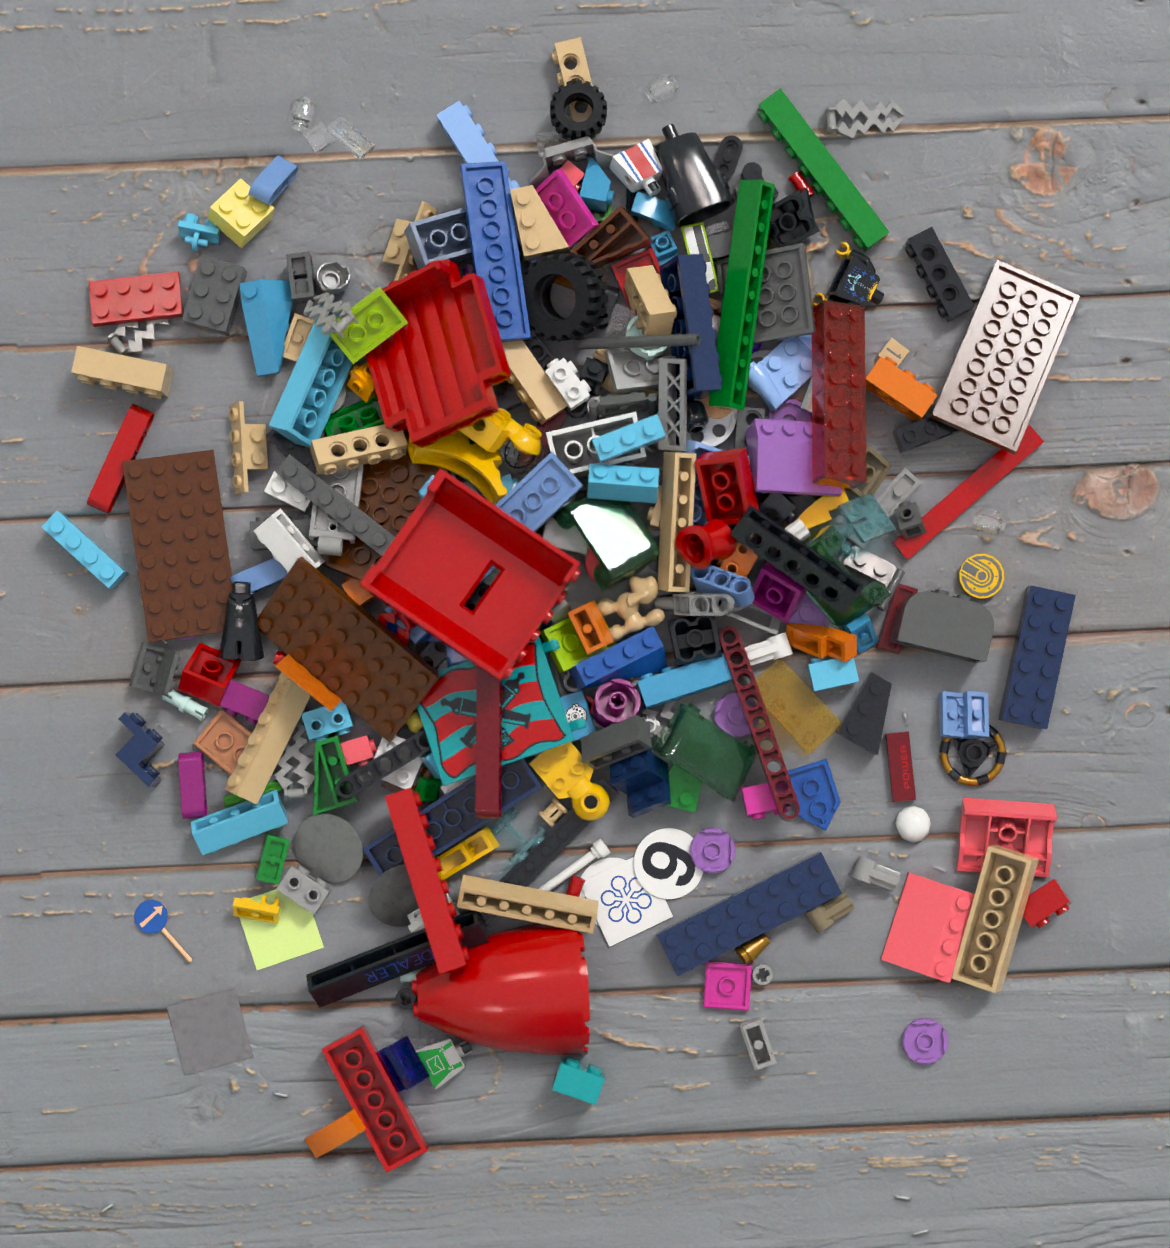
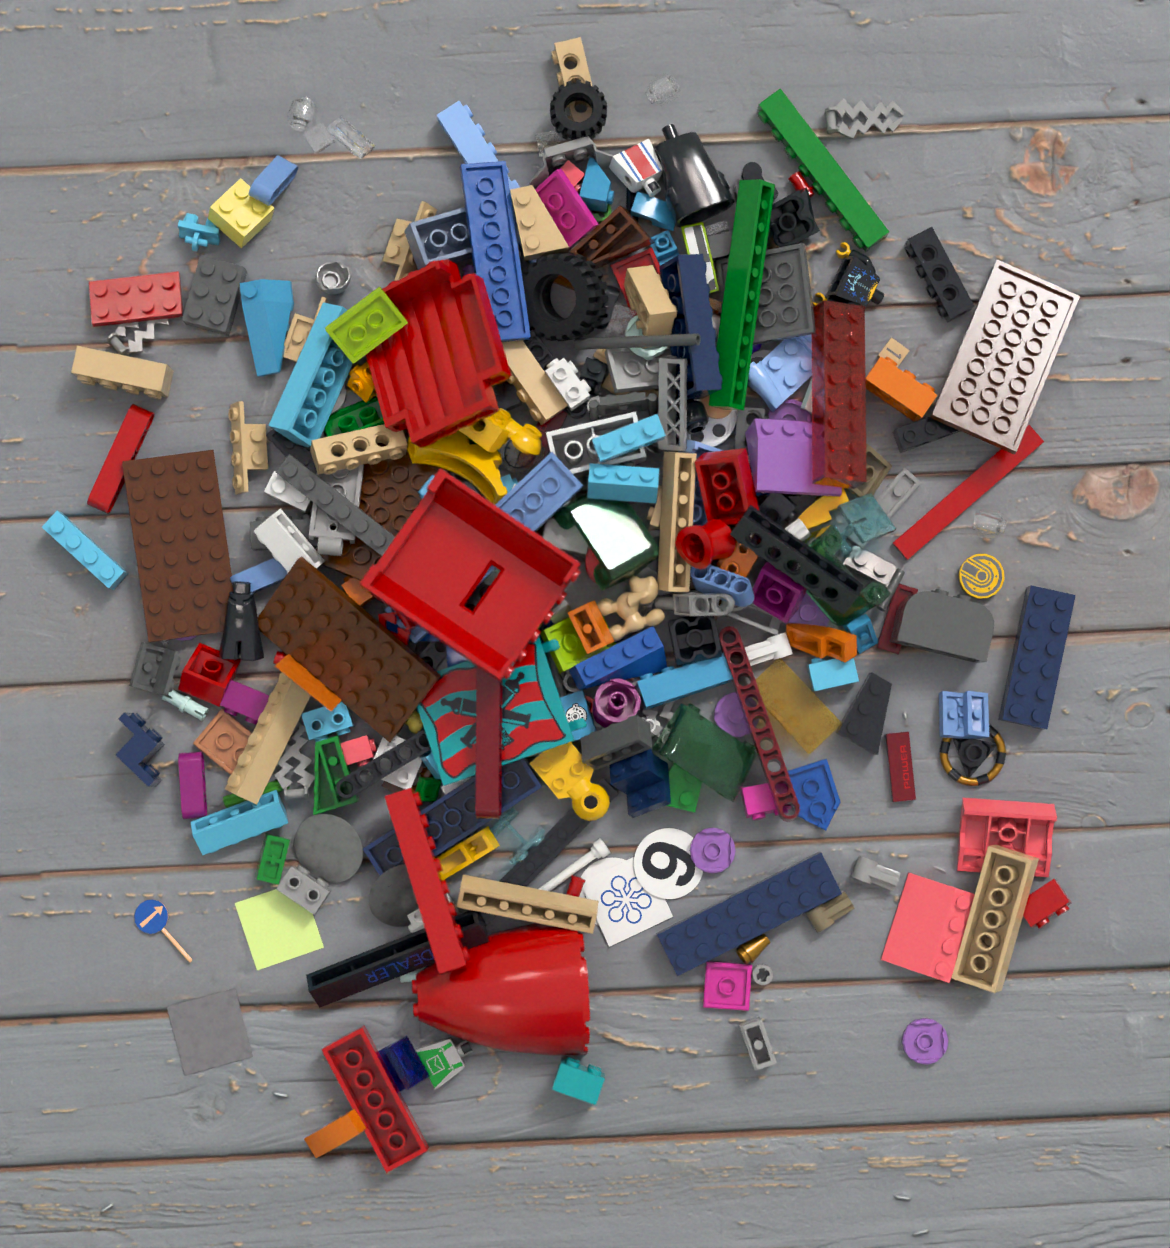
(250, 909): yellow plate -> none
(301, 277): dark grey brick -> none
(329, 322): light grey piece -> none
(398, 998): black bush -> none
(553, 812): tan bush -> none
(727, 158): black plate -> none
(909, 520): dark grey brick -> none
(913, 824): white hair -> none

